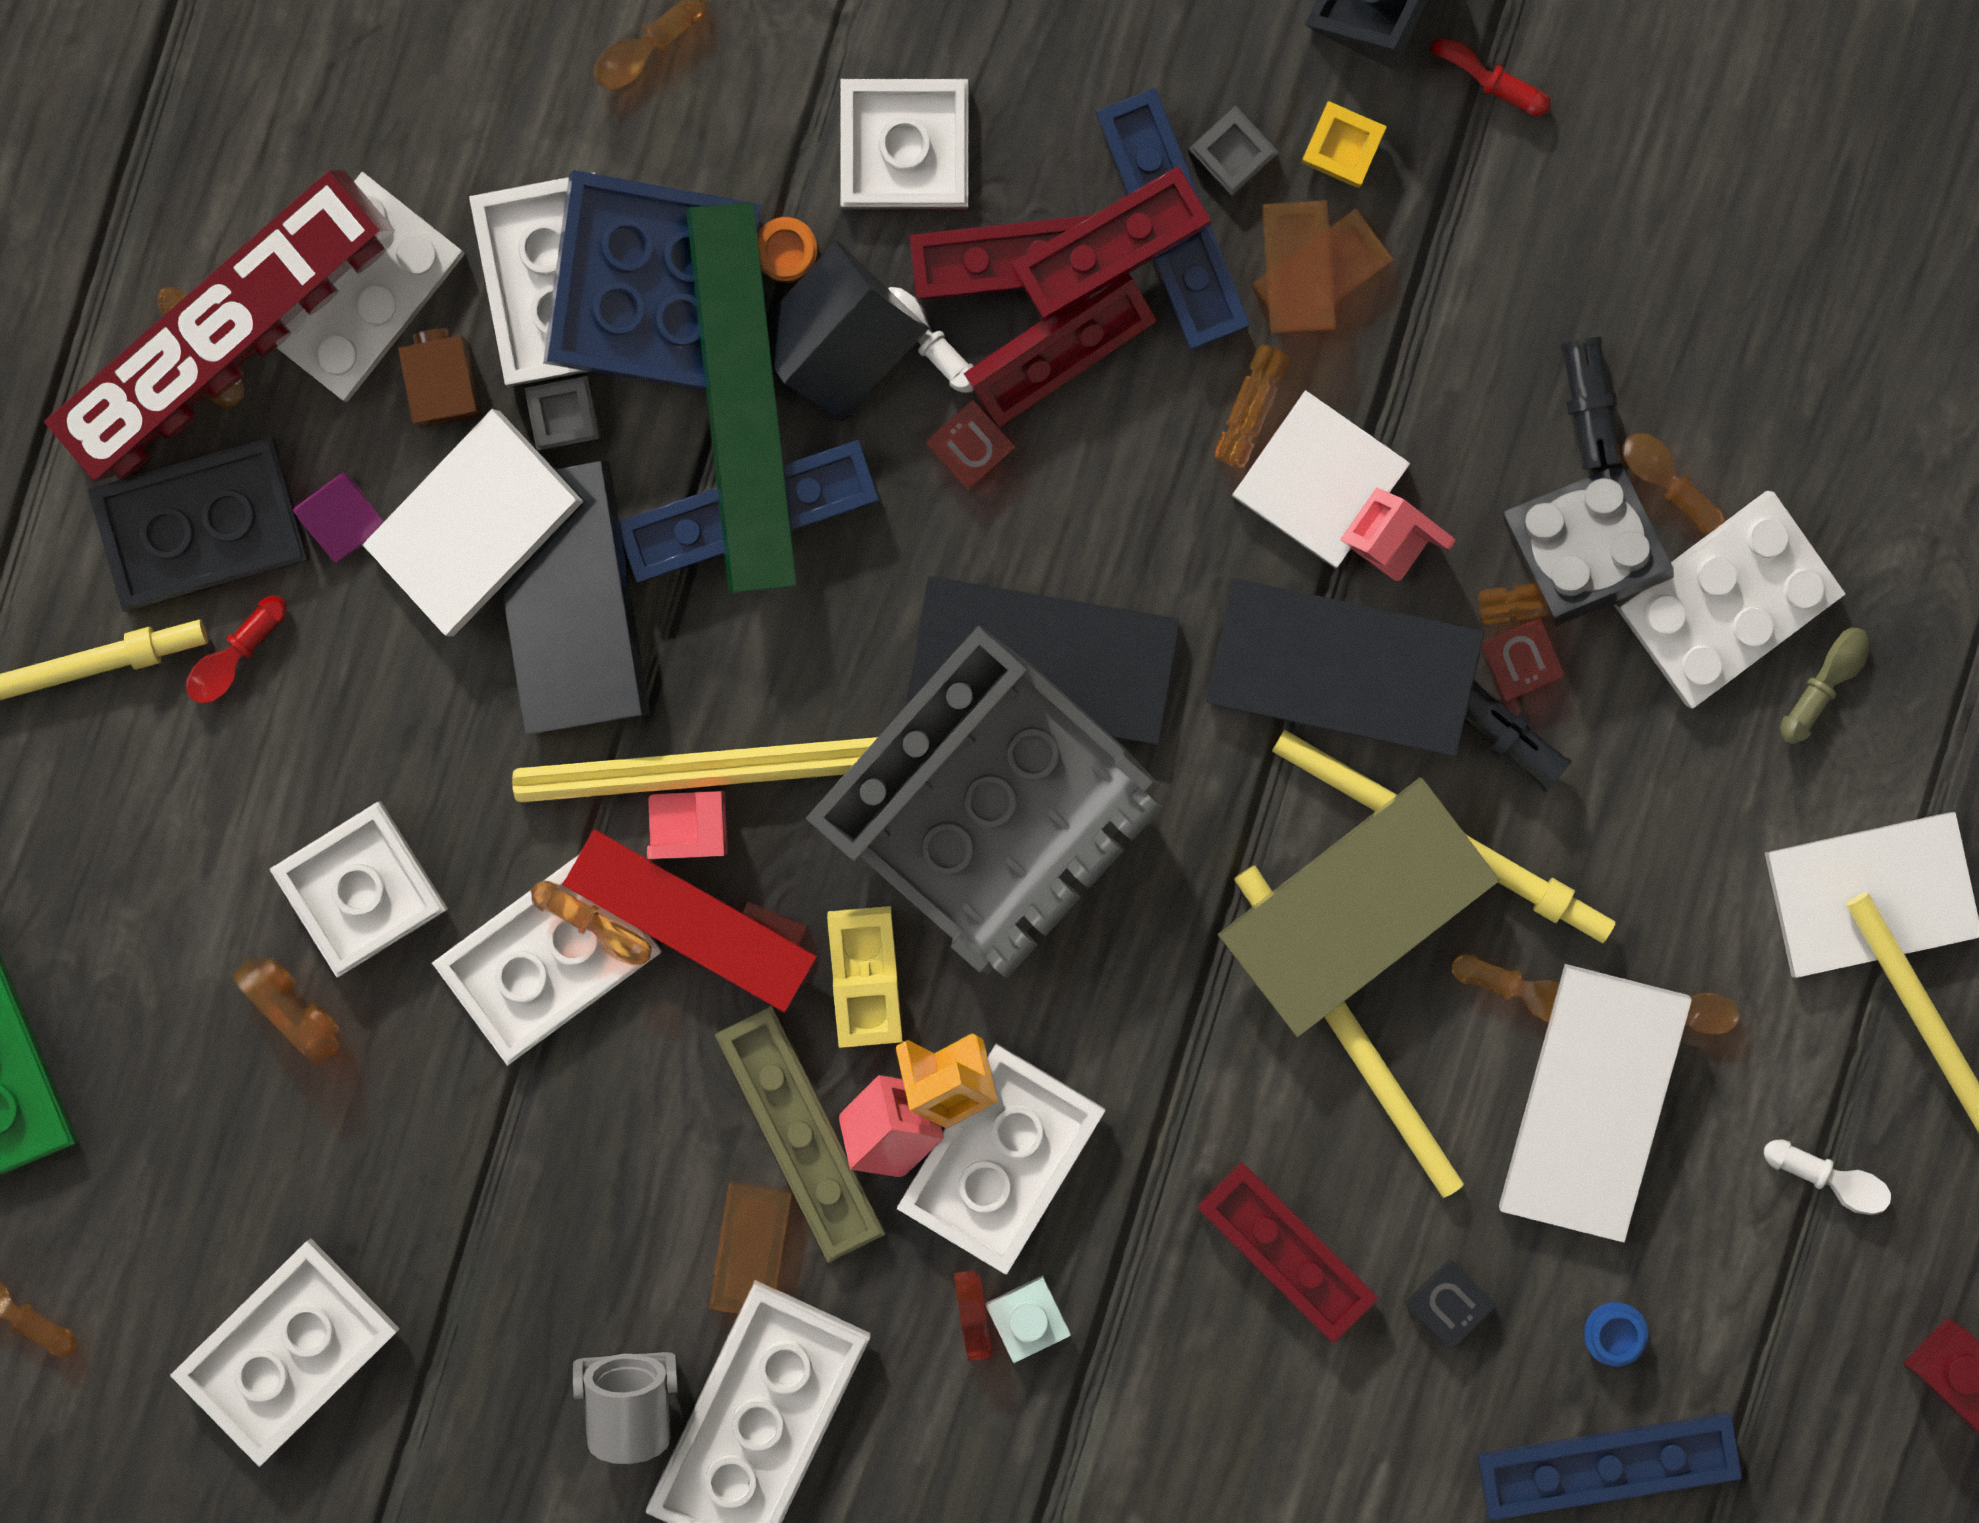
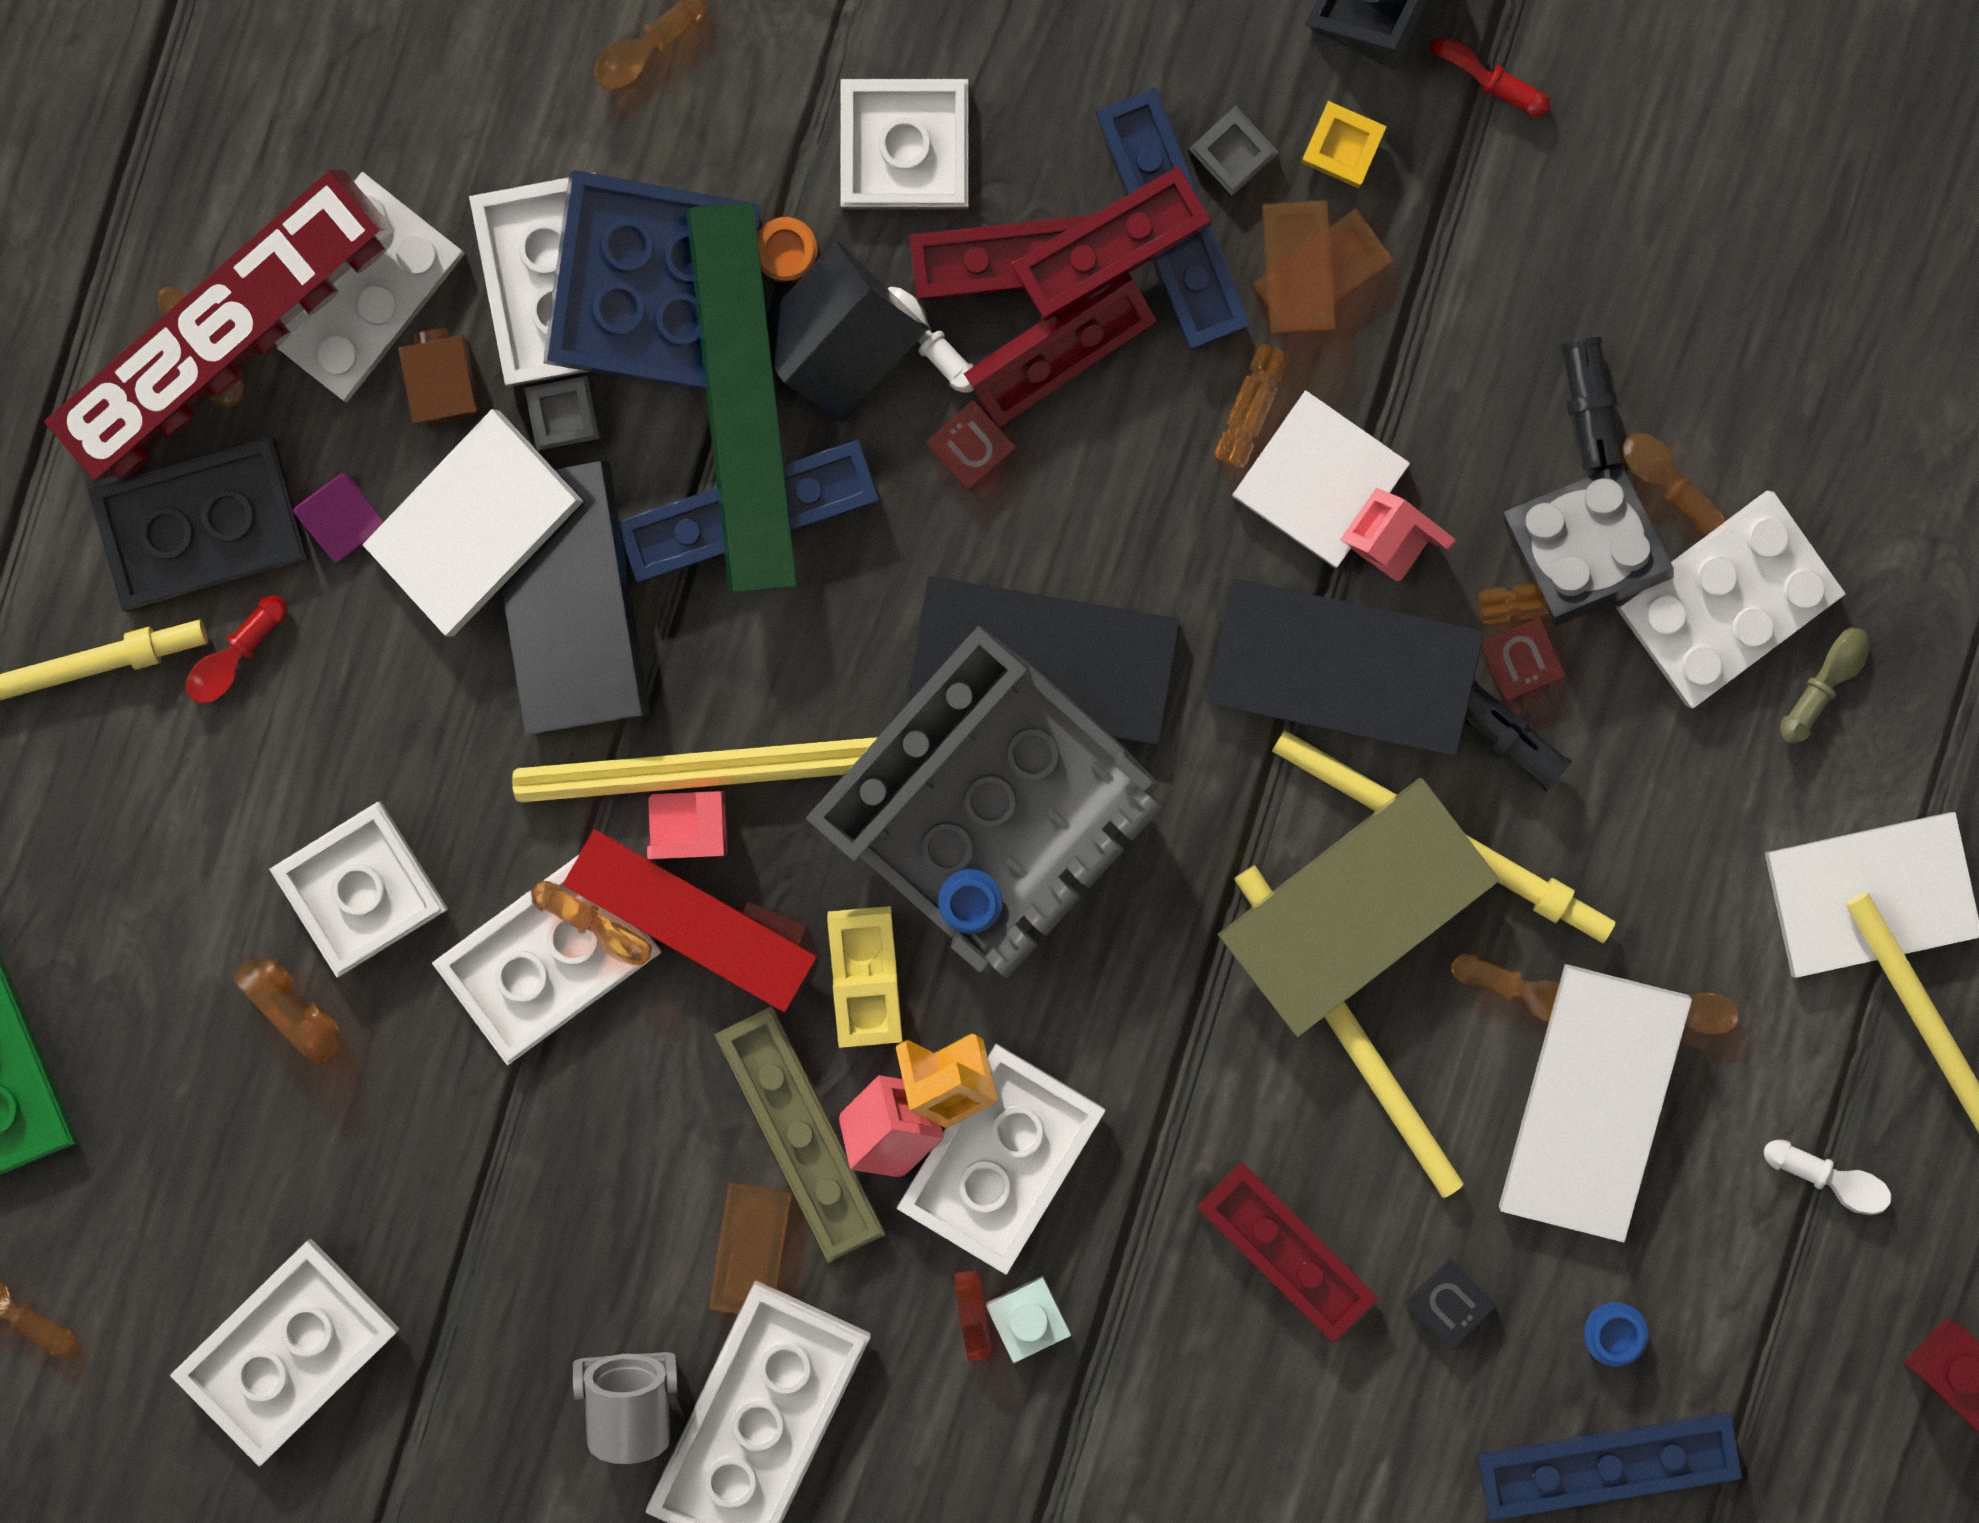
(970, 901): none -> blue plate

